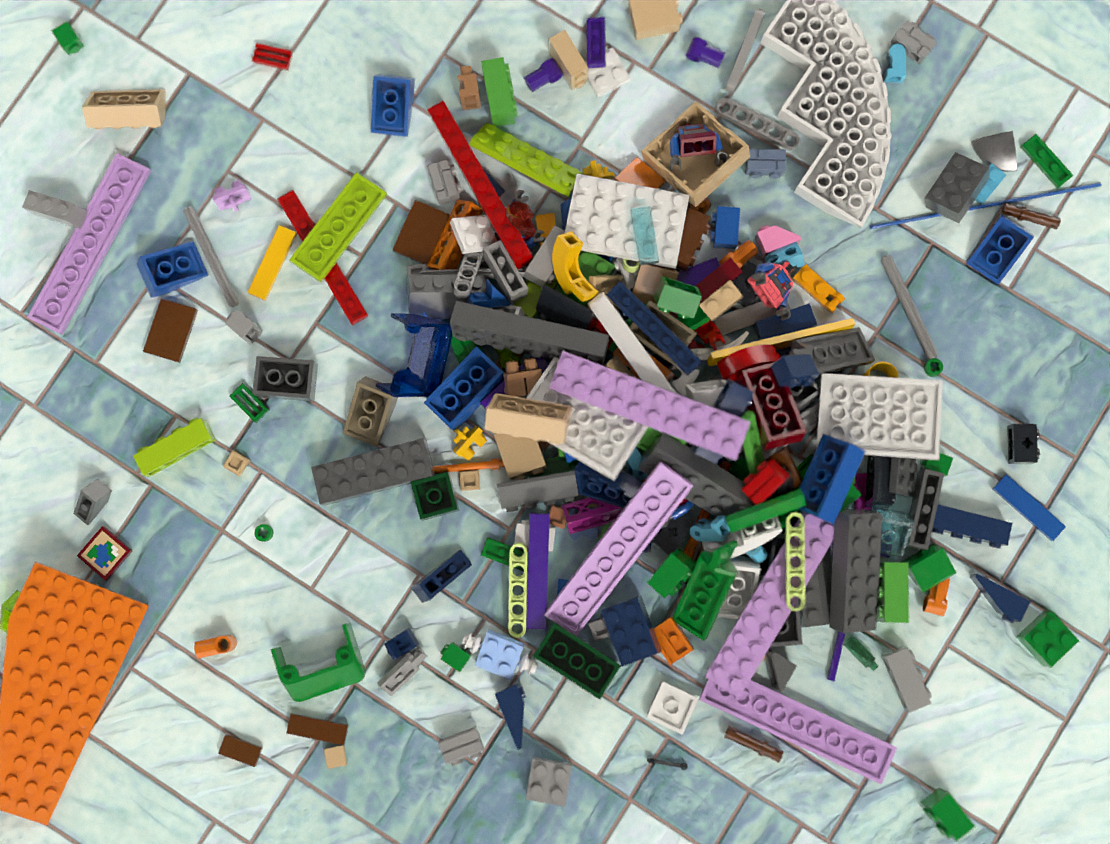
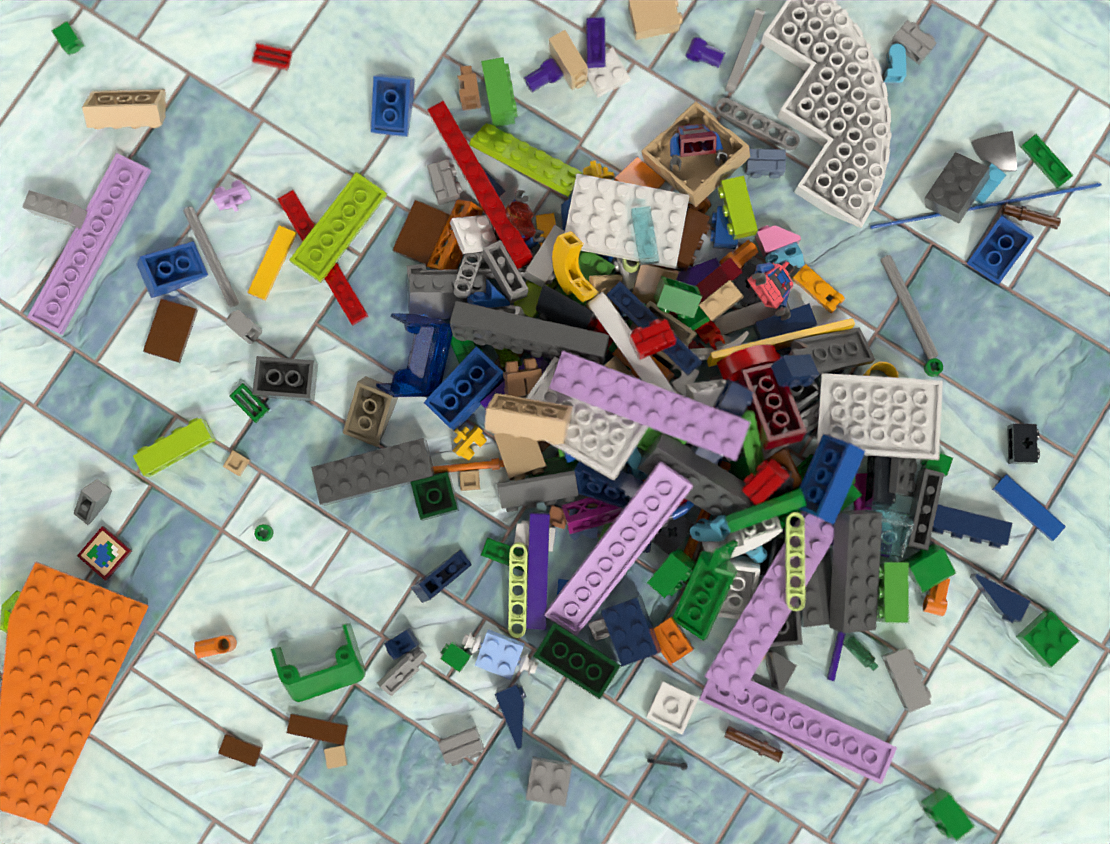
(652, 338): none -> red brick
(737, 208): none -> lime brick

